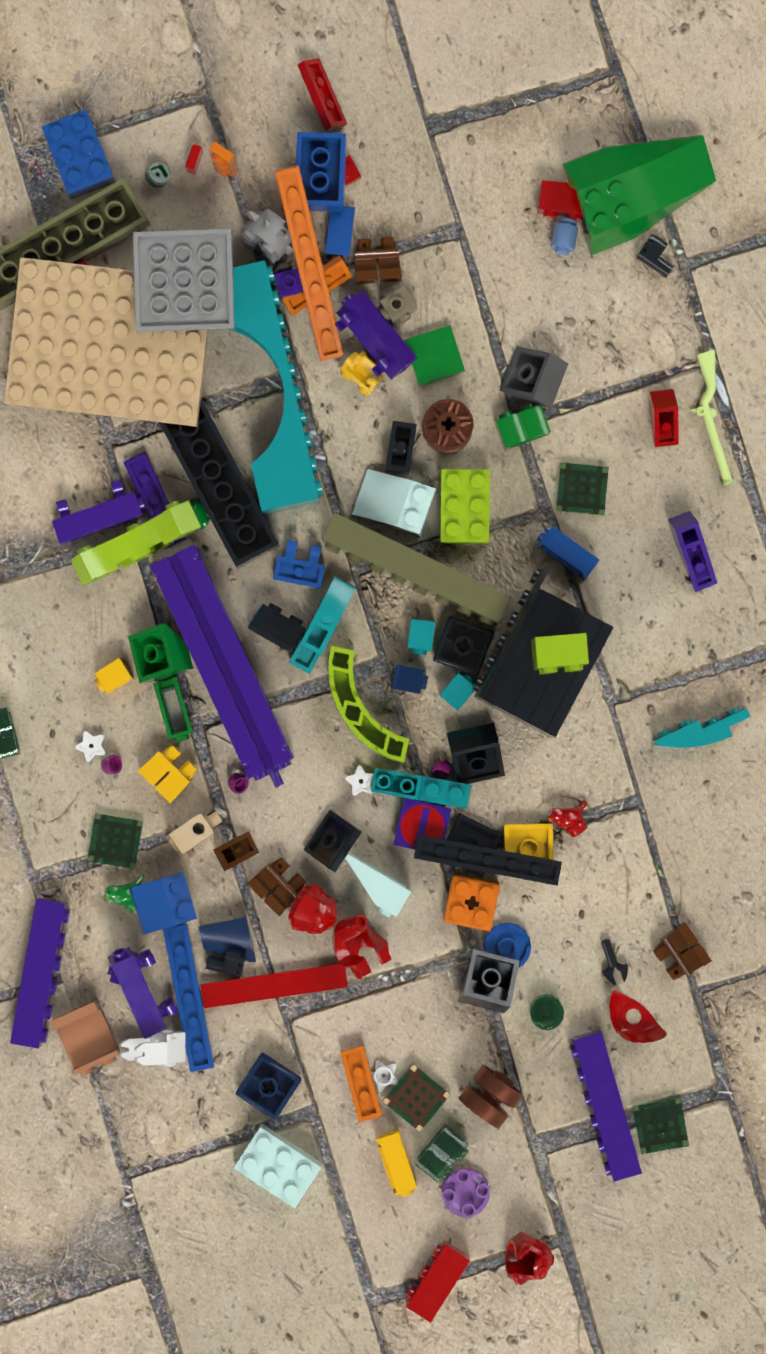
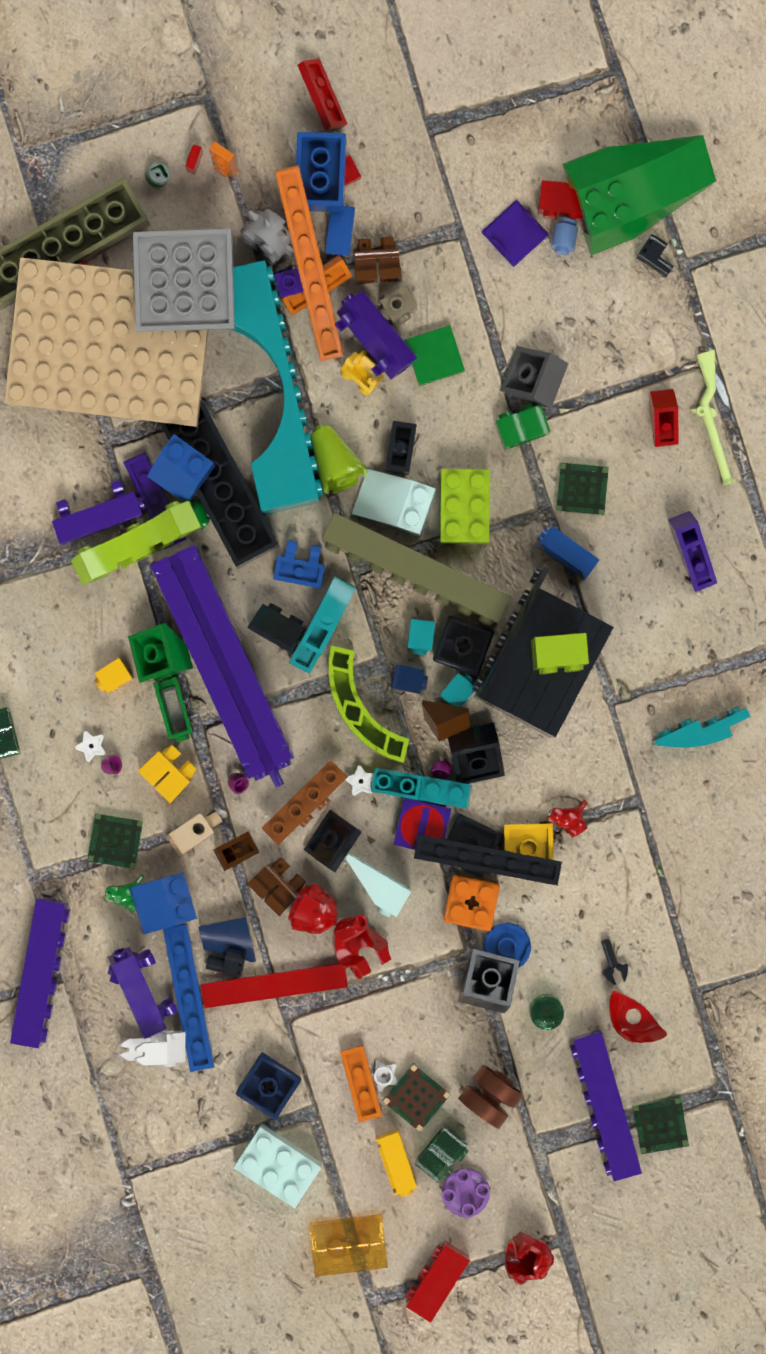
(78, 154): blue brick -> none
(86, 1037): nougat panel -> none
(180, 469): none -> blue slope
(304, 802): none -> dark orange bracket
(335, 461): none -> lime cone
(348, 1245): none -> clear yellow slope
(437, 436): copper wheel -> none
(445, 719): none -> reddish brown slope
(514, 233): none -> dark purple piece
(686, 961): reddish brown hips -> none

